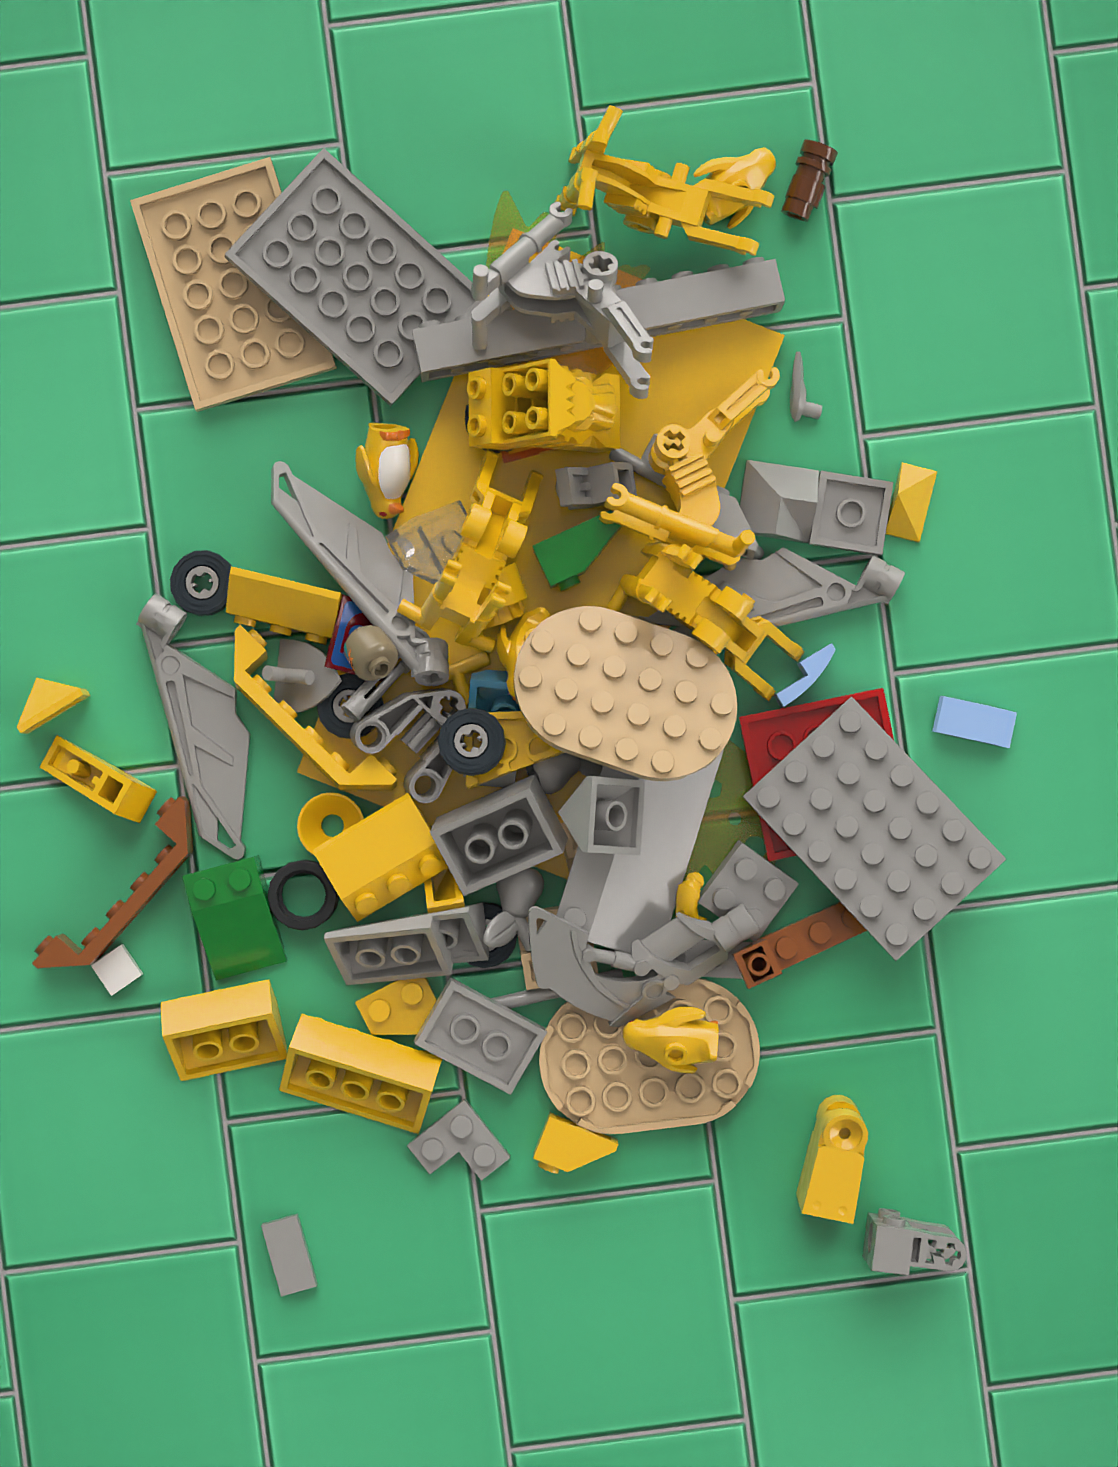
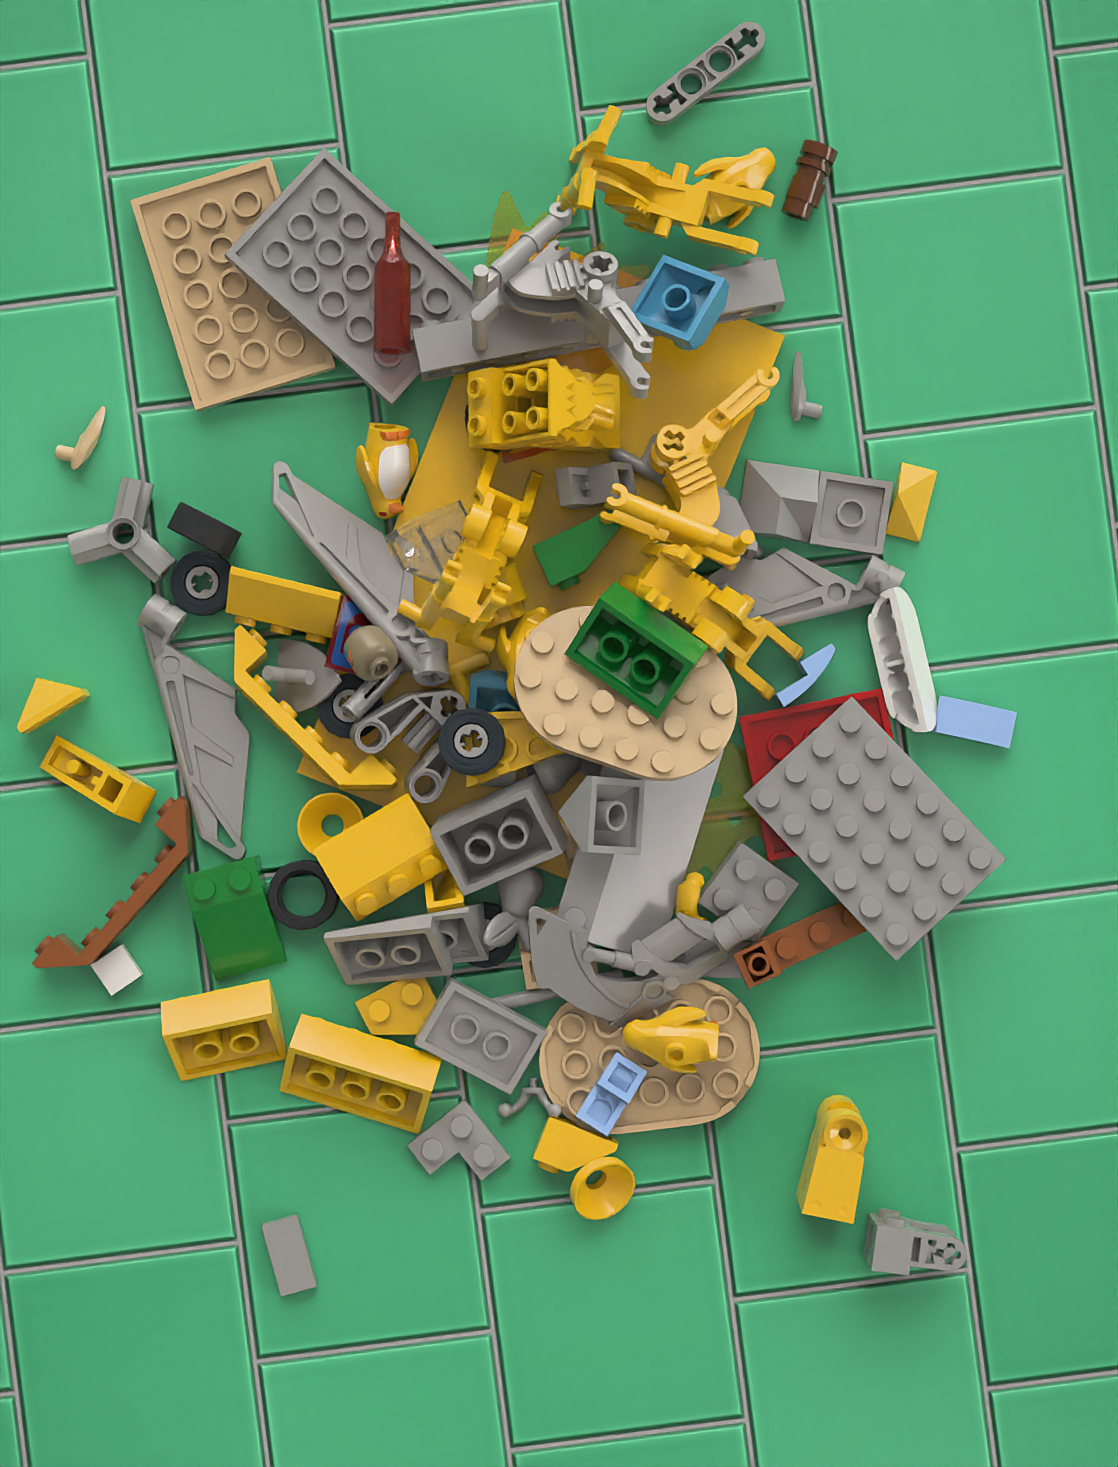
(86, 442): none -> tan bar
(102, 541): none -> light grey piece
(204, 530): none -> black tyre
(392, 294): none -> clear red piece
(553, 1109): none -> light grey piece
(607, 1194): none -> yellow piece
(610, 1094): none -> light blue slope
(635, 649): none -> green slope
(681, 302): none -> dark azure slope
(702, 70): none -> light grey beam
(902, 661): none -> white brick

